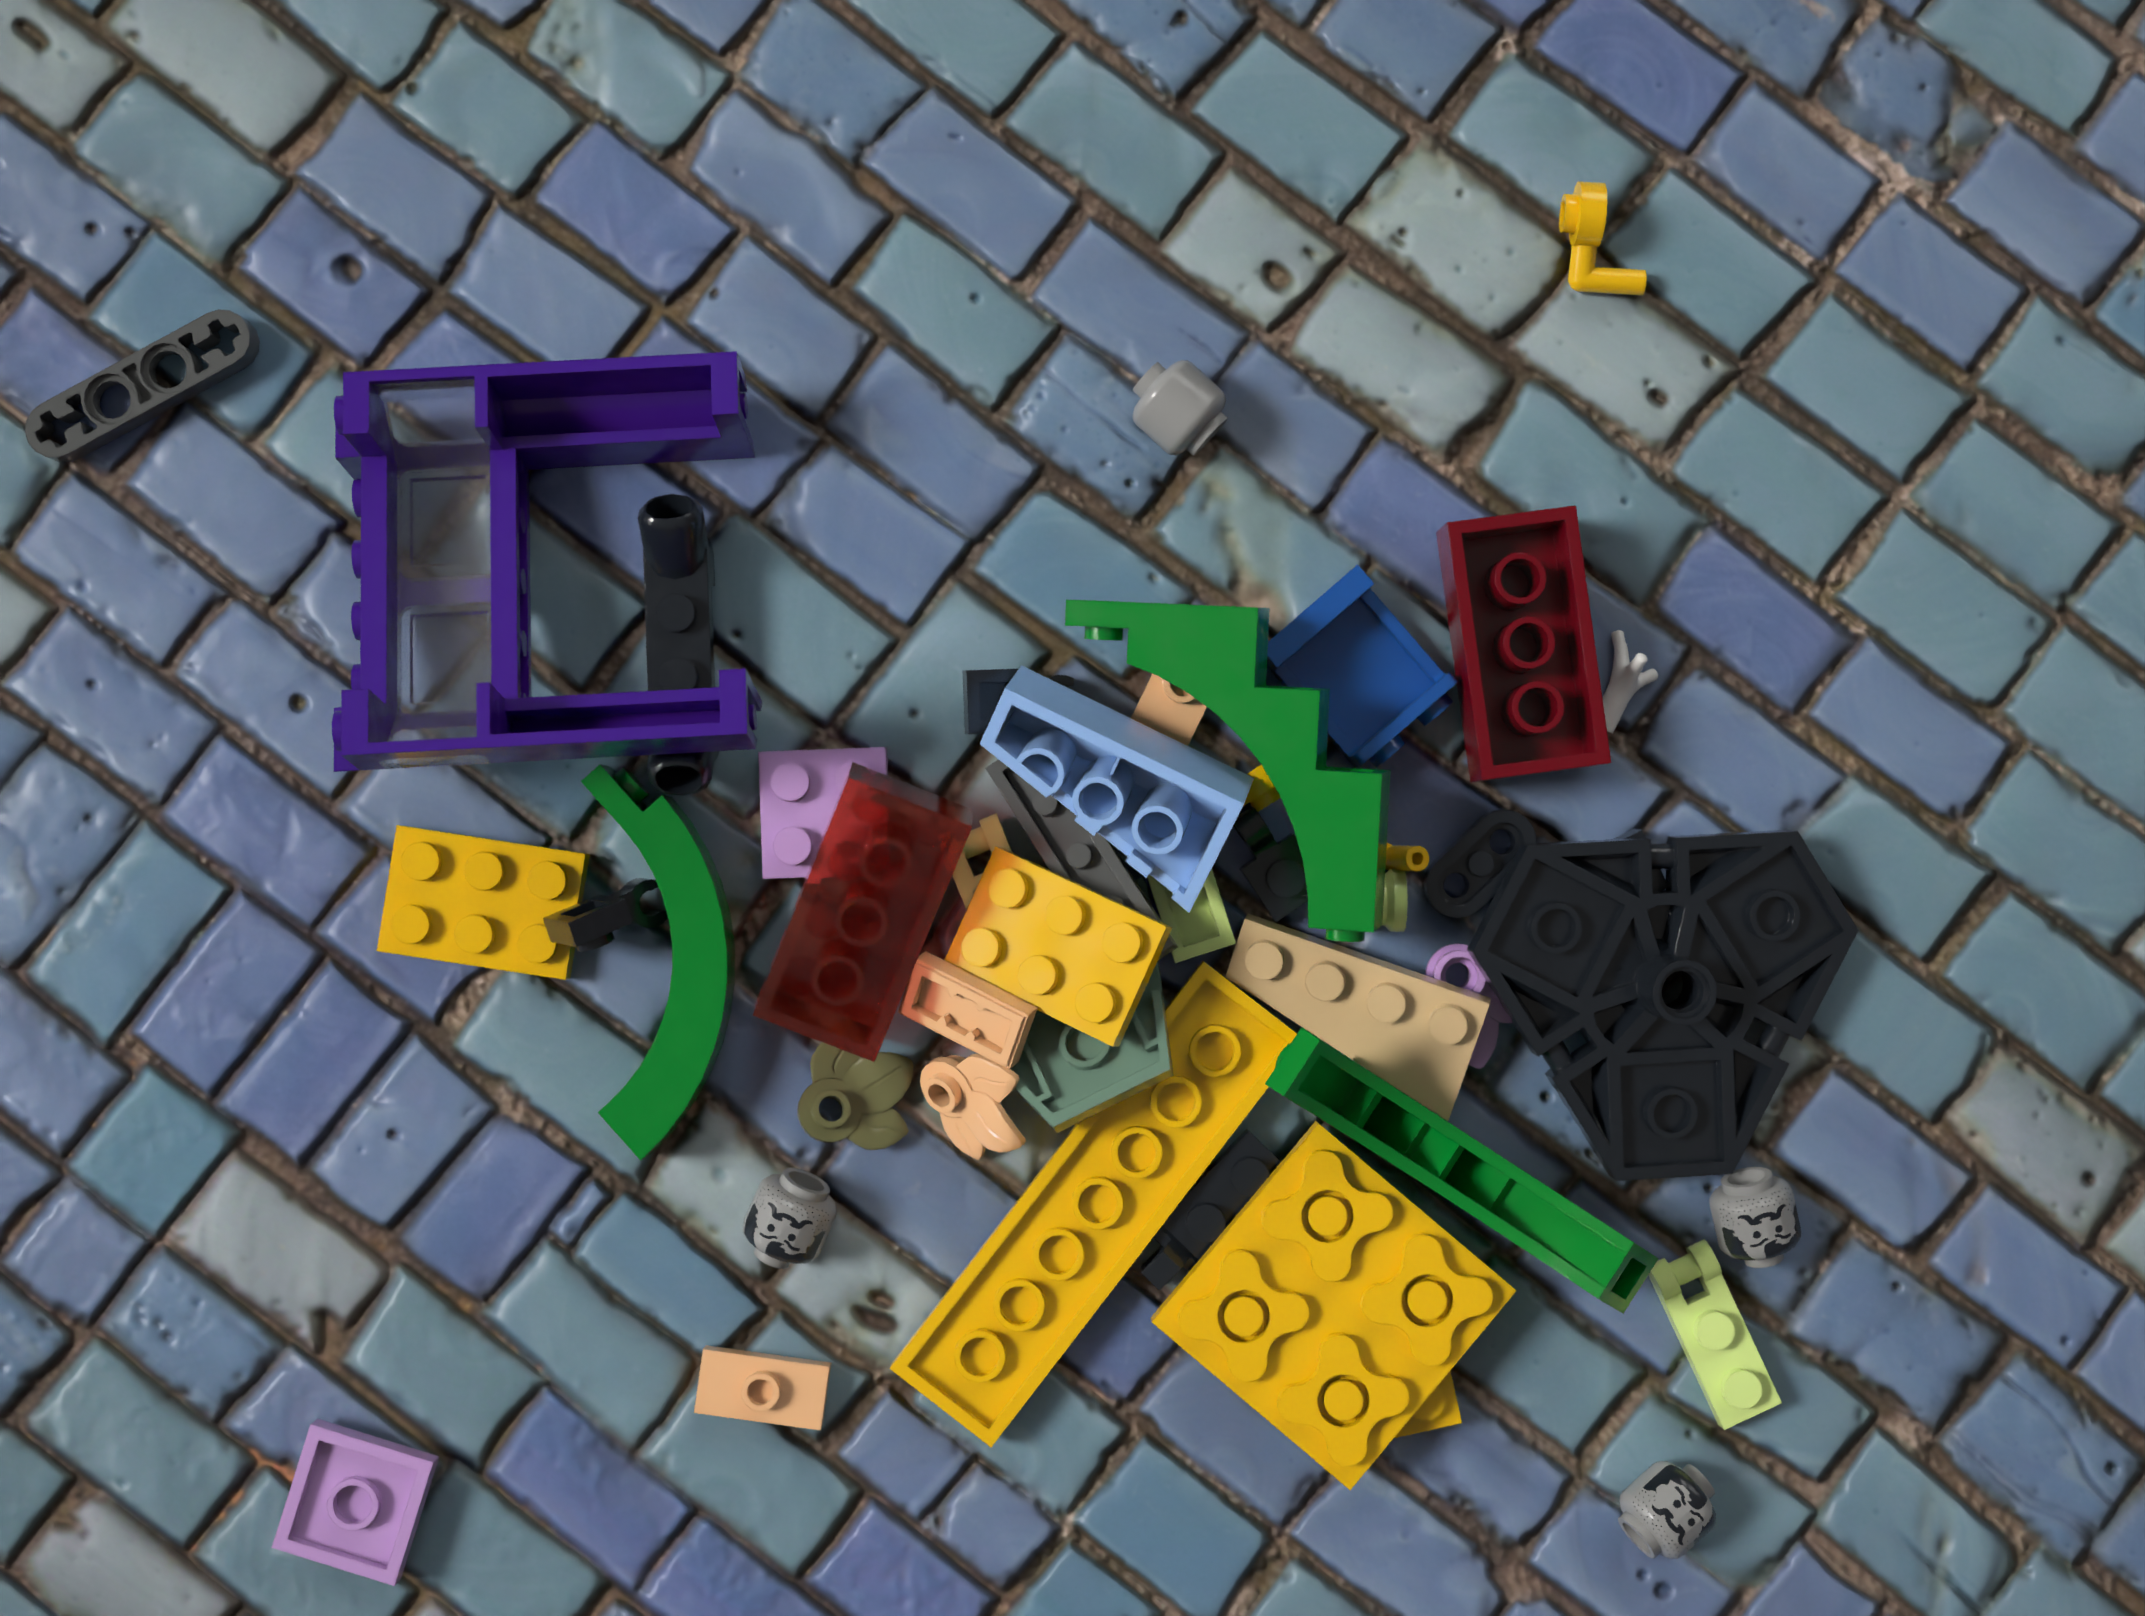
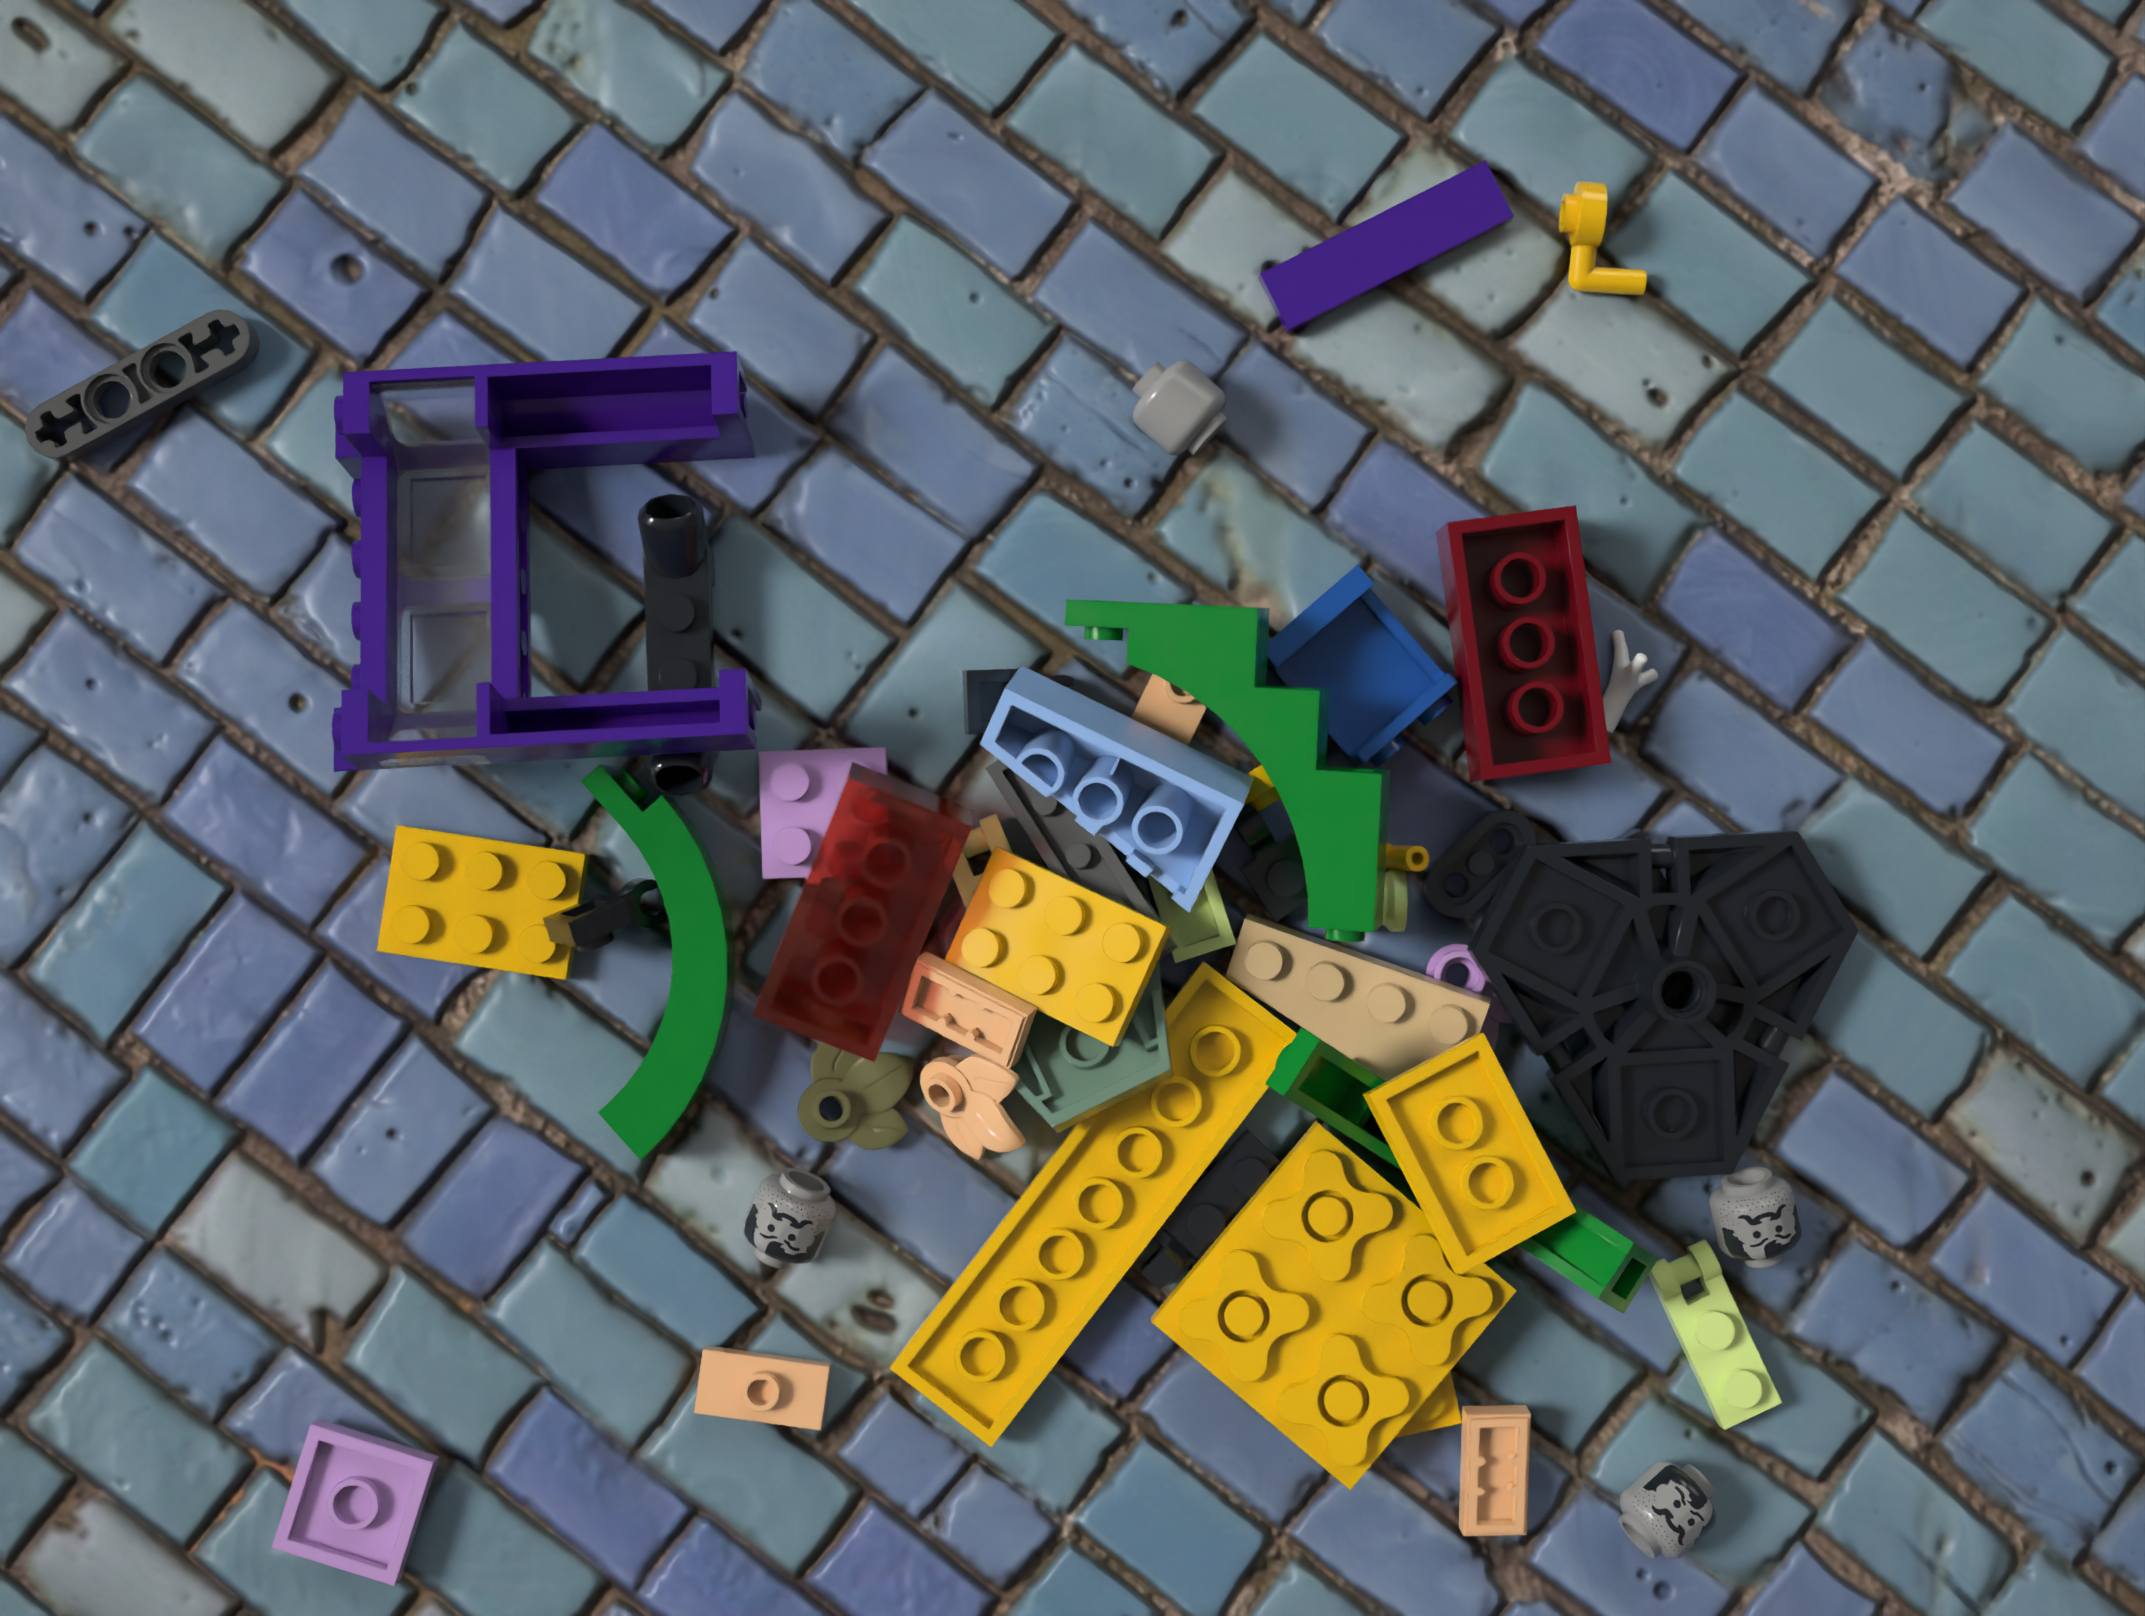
(1386, 247): none -> dark purple tile
(1469, 1153): none -> yellow plate
(1494, 1470): none -> light nougat plate

